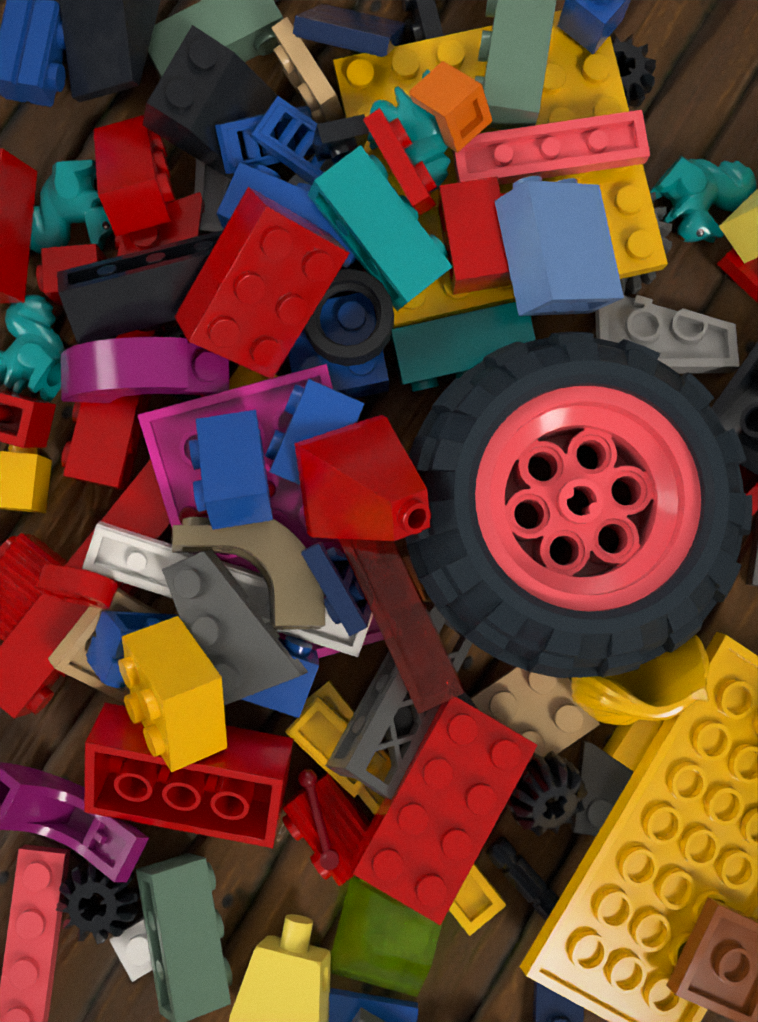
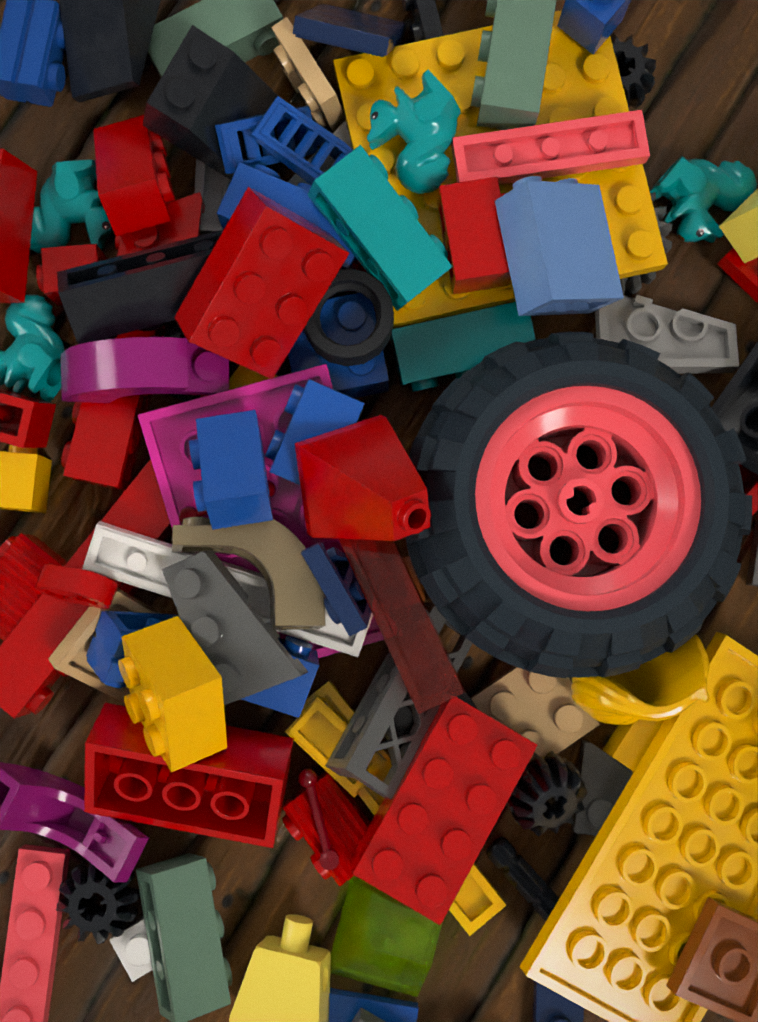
(339, 138): black plate -> none
(392, 142): red plate -> none
(455, 102): orange panel -> none

